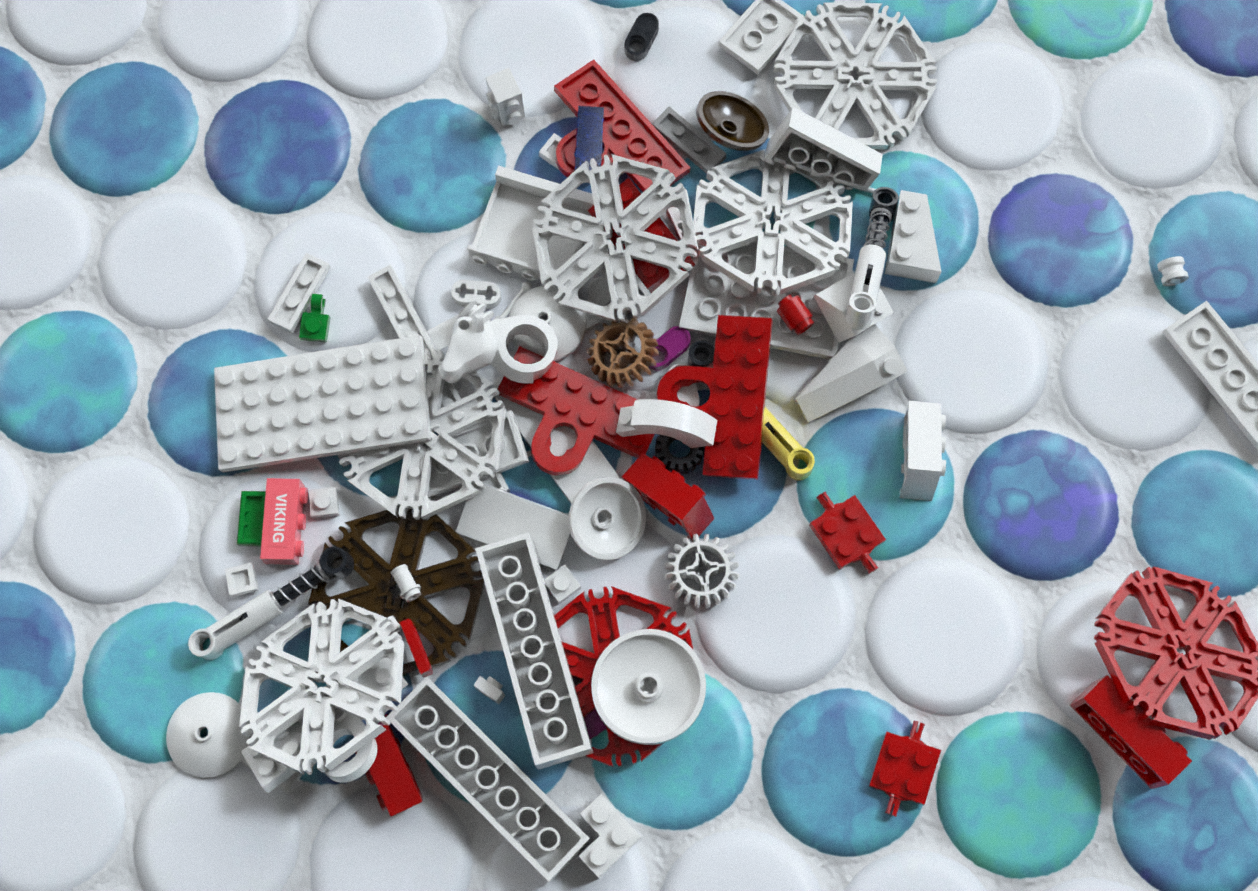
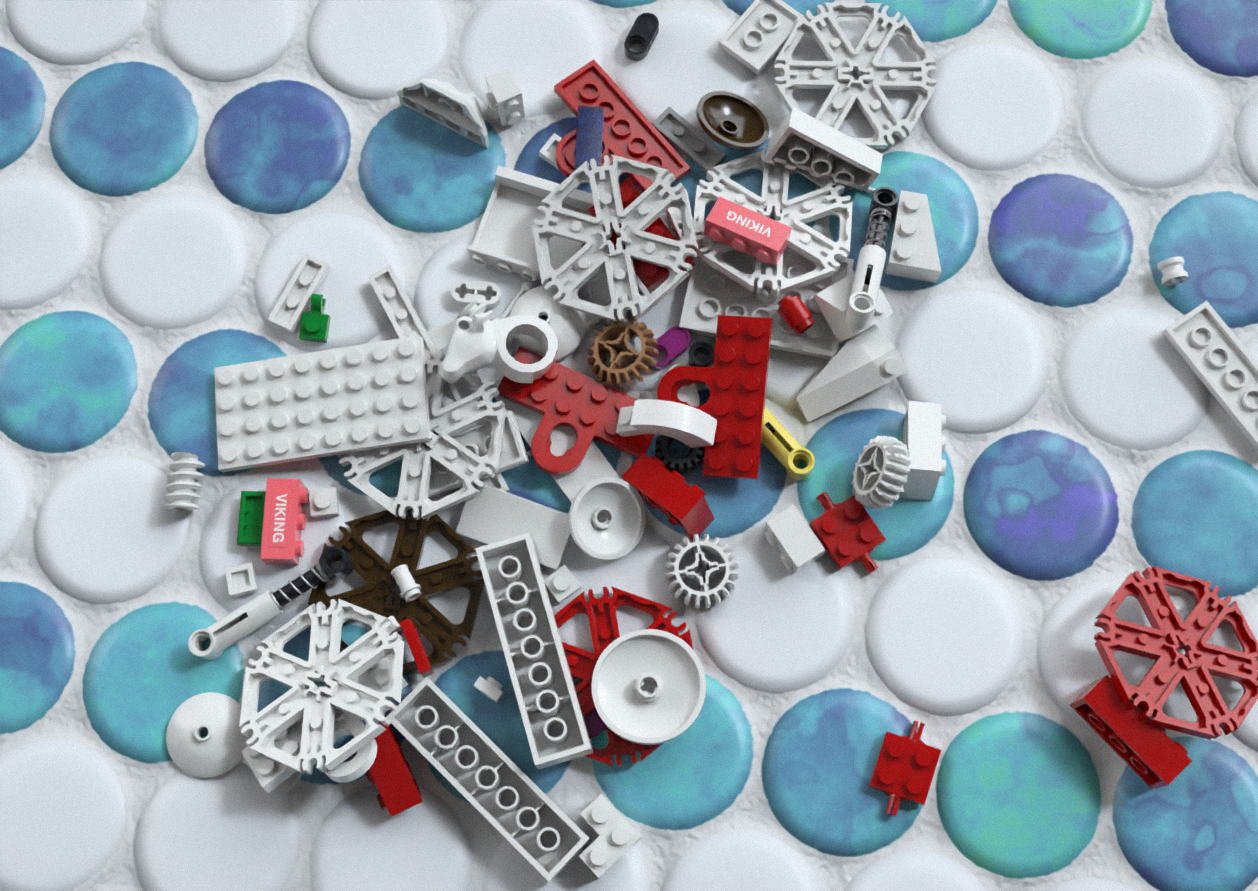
(183, 482): none -> white piece
(447, 107): none -> white wedge
(747, 231): none -> coral brick
(793, 538): none -> white brick
(881, 472): none -> white gear

